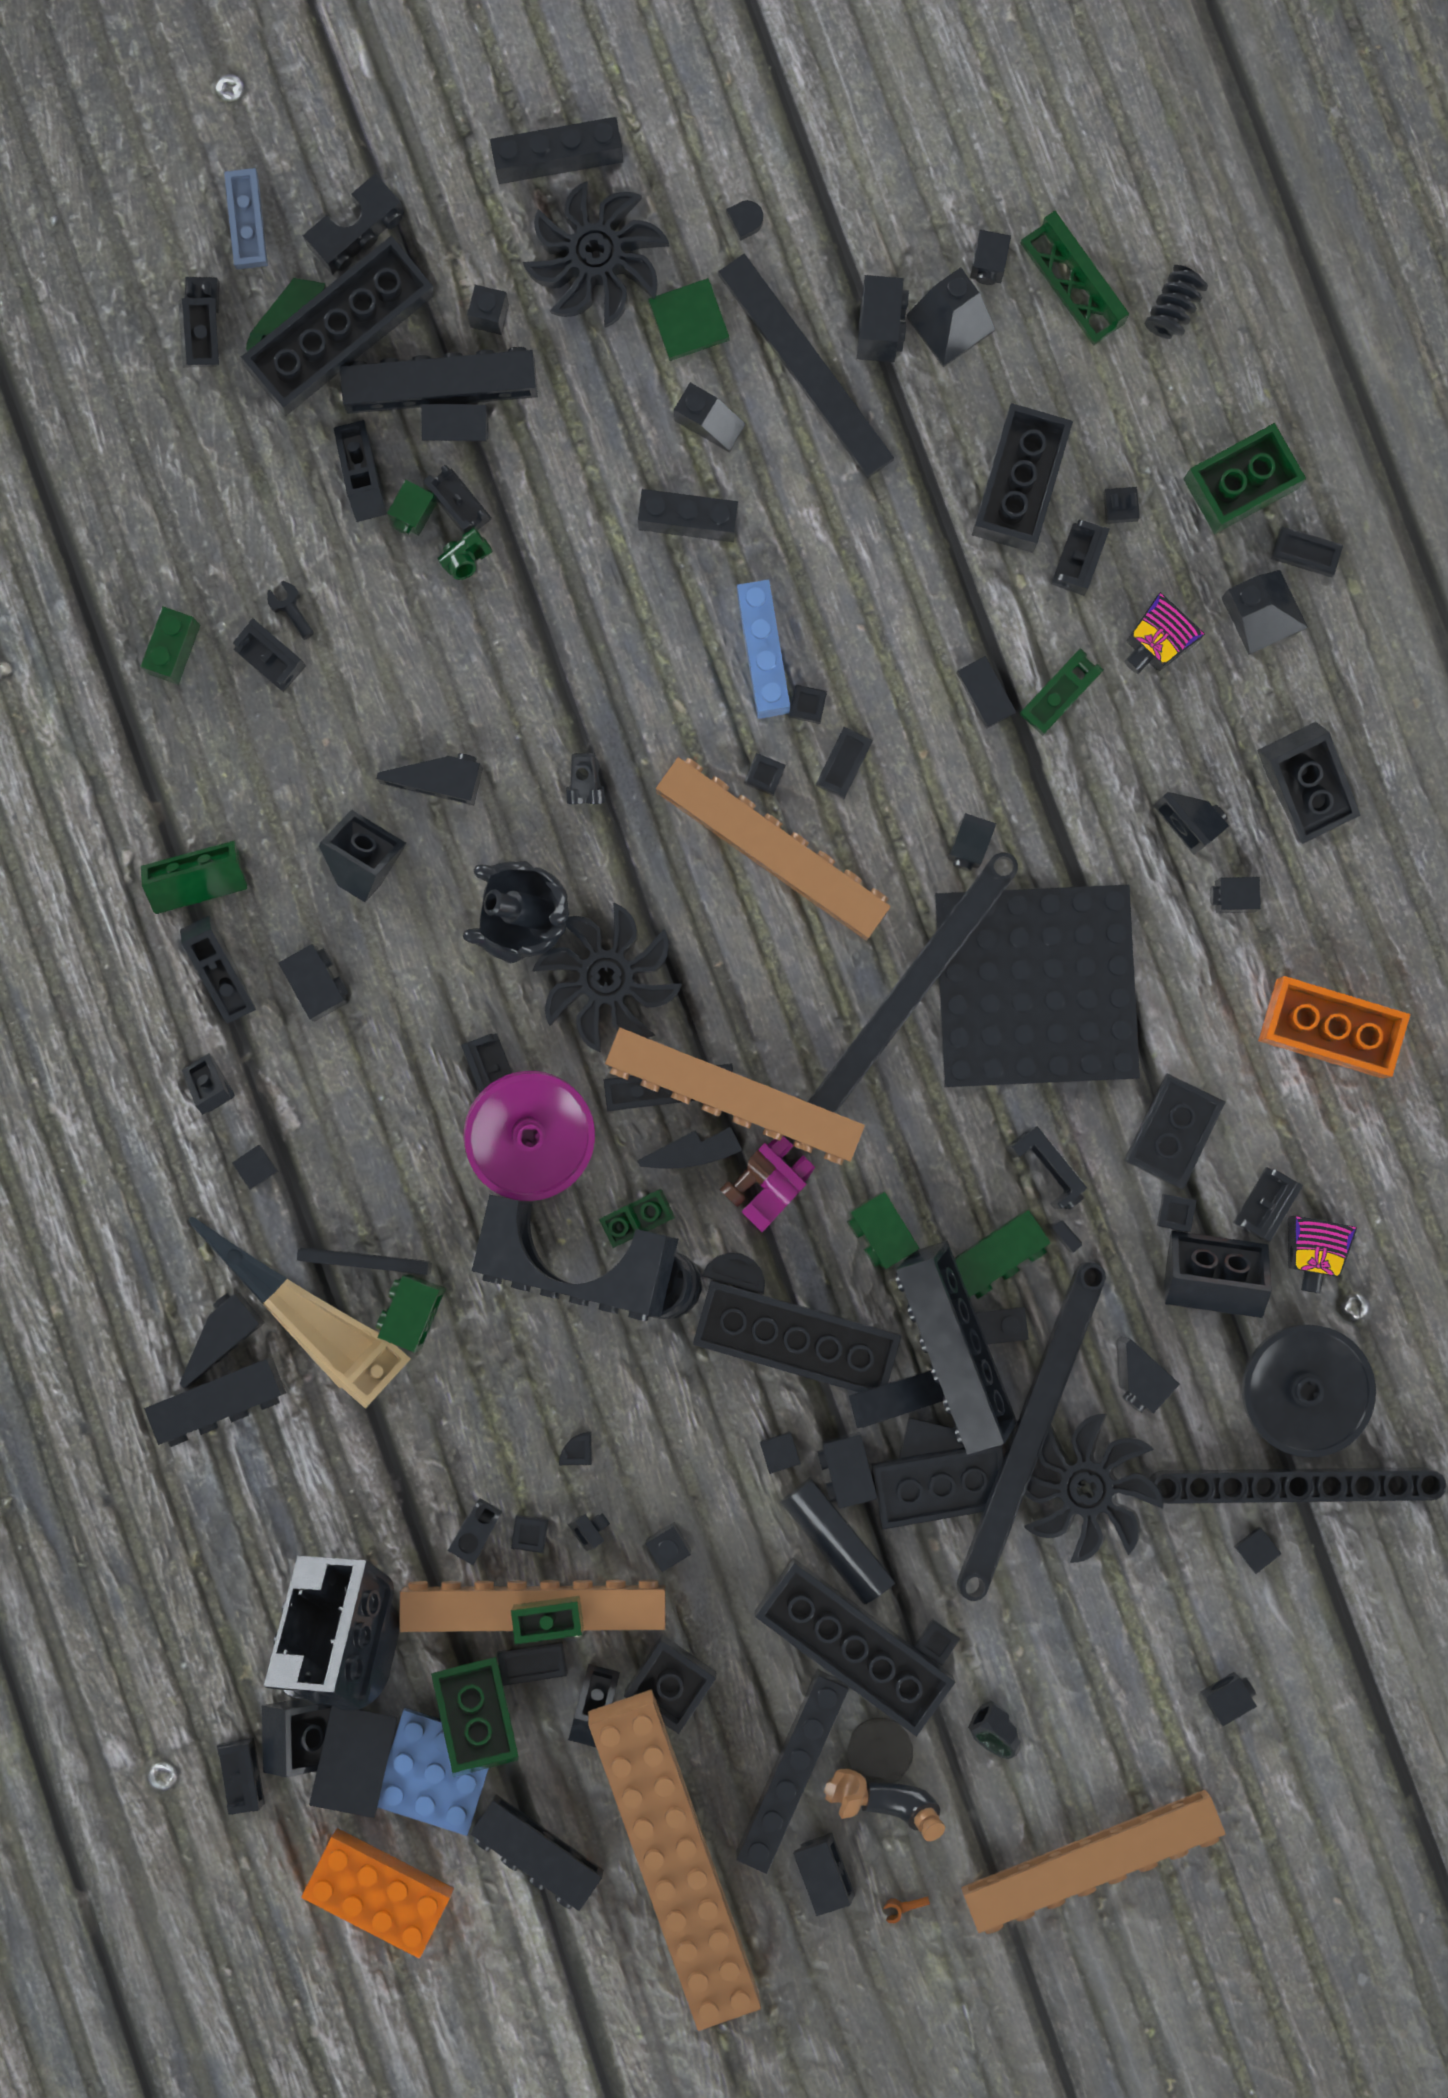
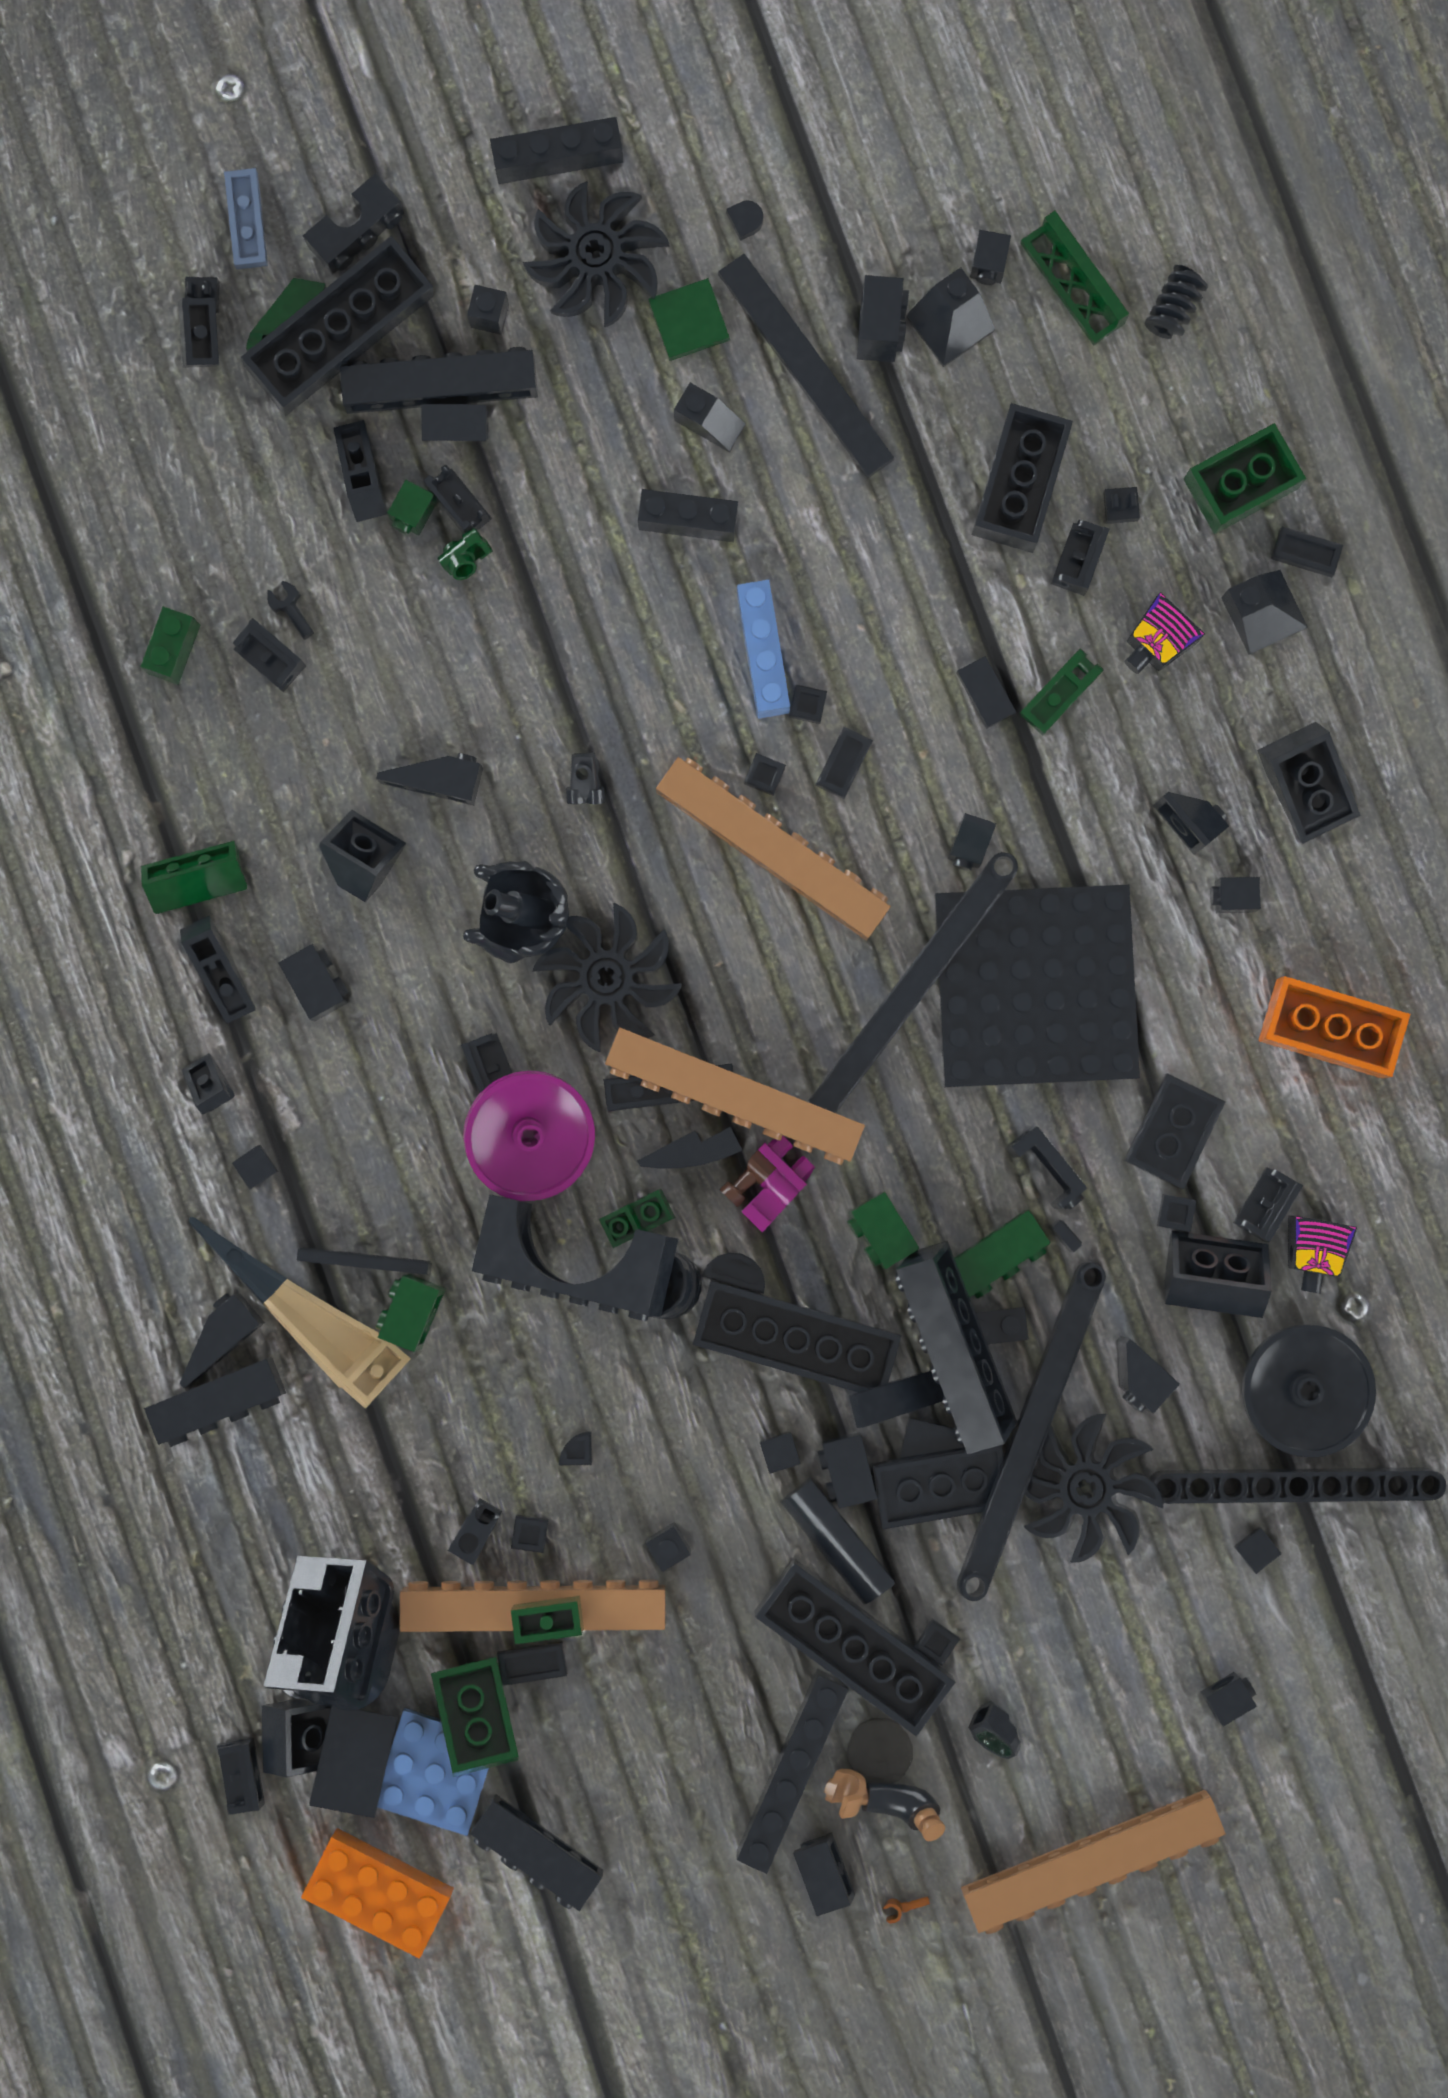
(587, 1530): black tile -> none
(596, 1692): black slope -> none
(674, 1860): medium nougat brick -> none
(676, 1681): black brick -> none

